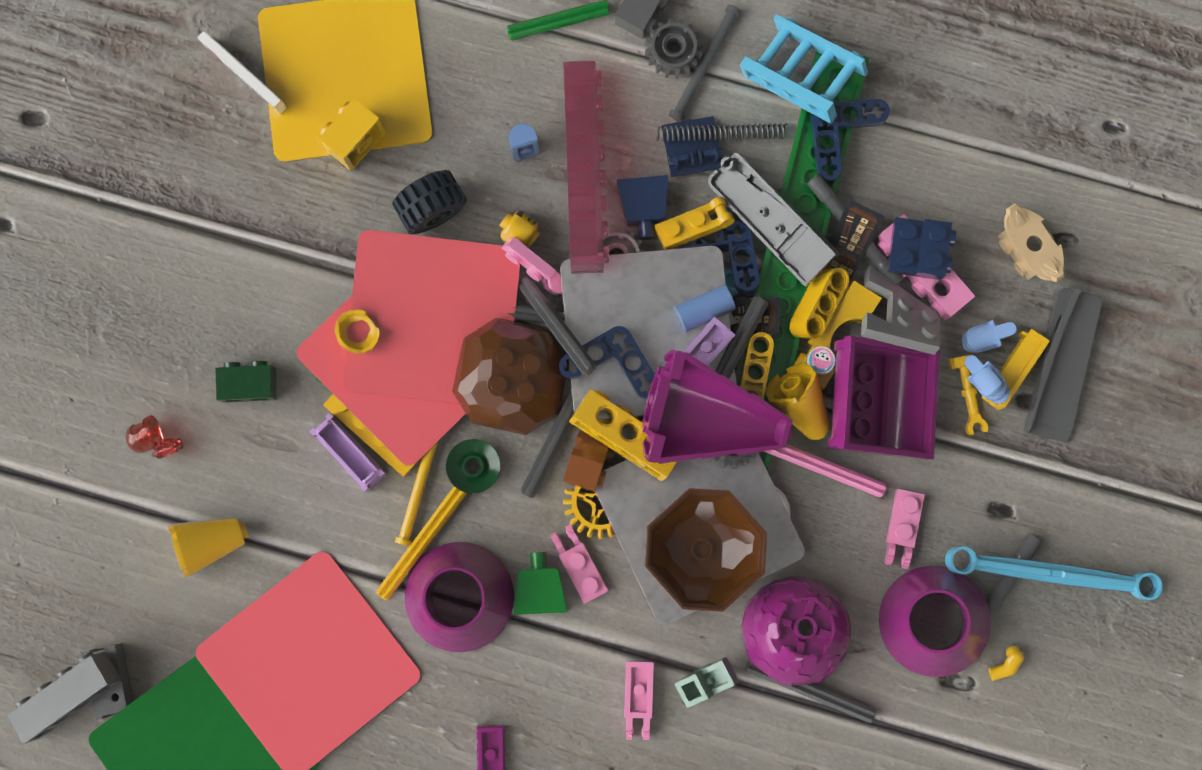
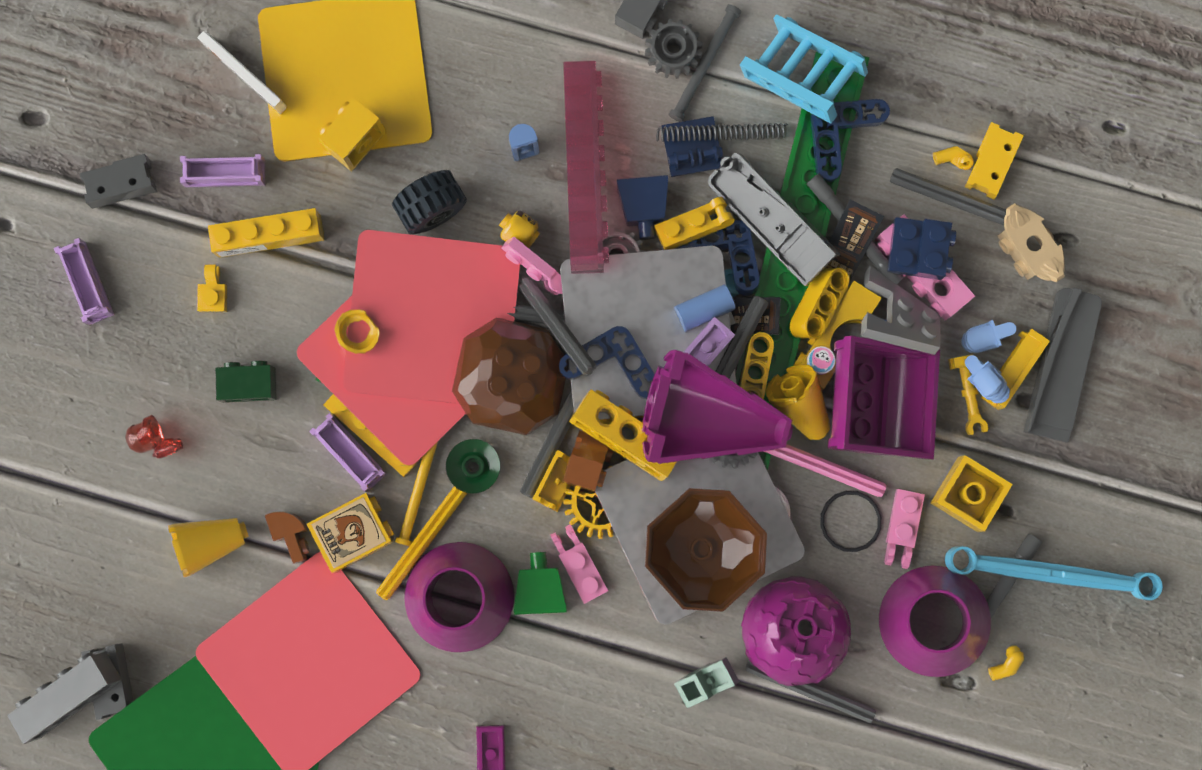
(85, 281): none -> lavender container
(118, 181): none -> dark grey piece
(212, 295): none -> yellow plate
(223, 171): none -> lavender container
(266, 233): none -> yellow brick
(288, 528): none -> dark orange brick
(351, 532): none -> brick
(551, 489): none -> yellow hinge
(558, 20): green axle -> none
(638, 695): bright pink hinge -> none
(823, 520): none -> black piece
(948, 196): none -> dark grey axle
(954, 155): none -> yellow arm
(971, 493): none -> yellow brick
(993, 160): none -> yellow piece

